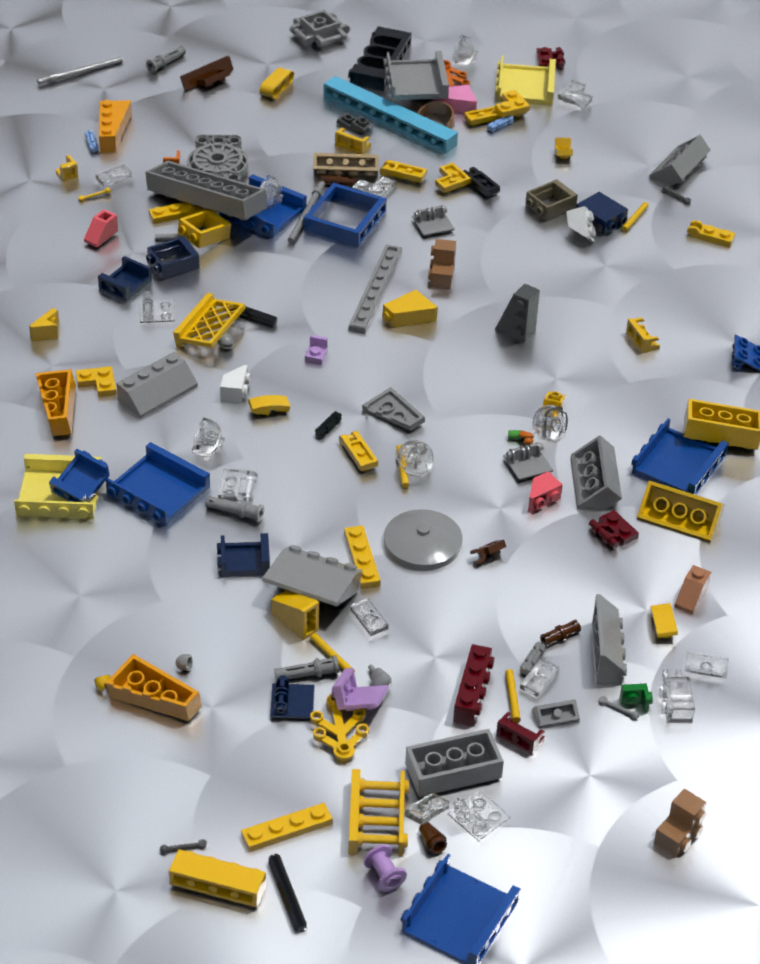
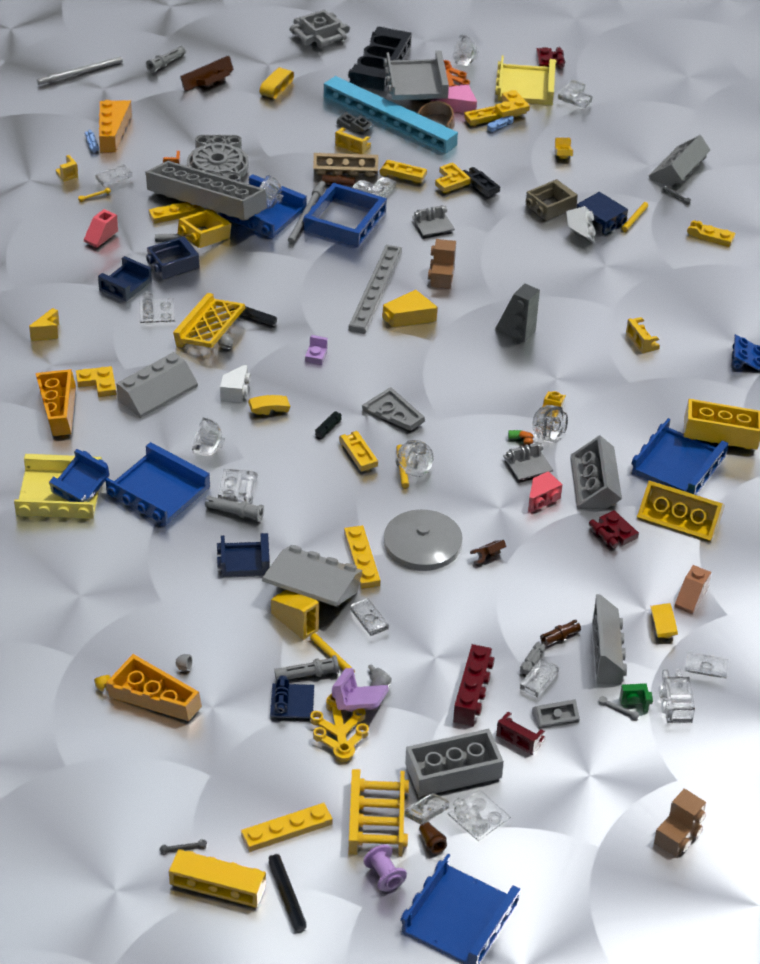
(512, 695): yellow bar -> none

